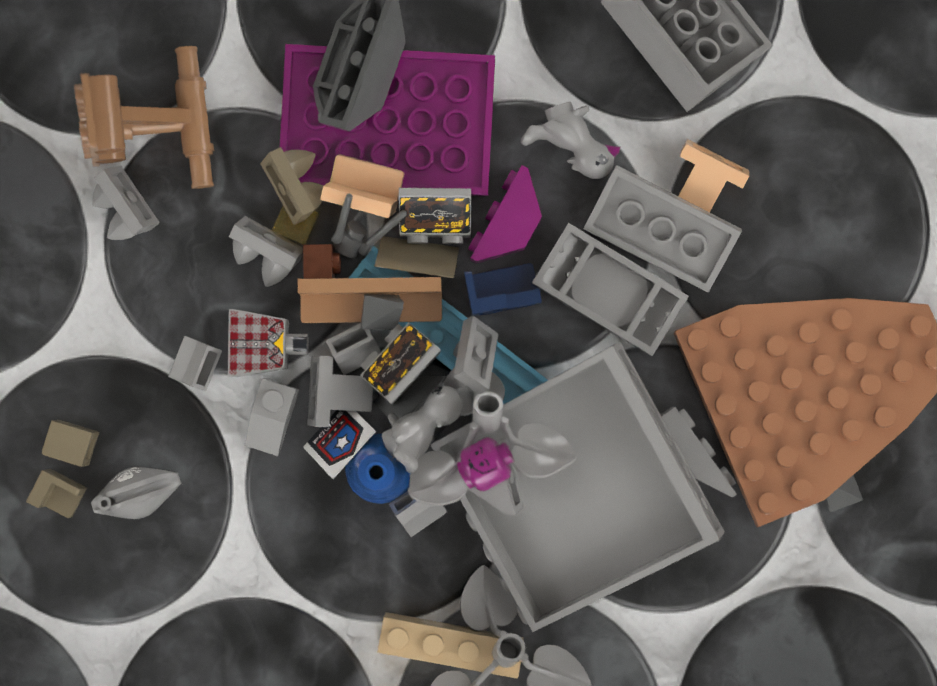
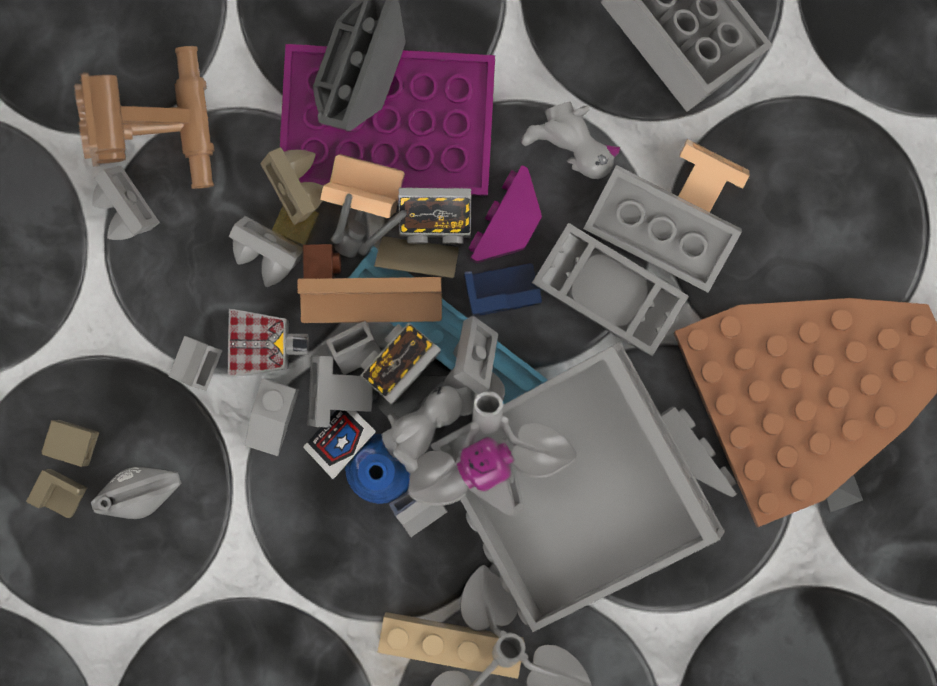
(381, 311): dark grey slope -> none

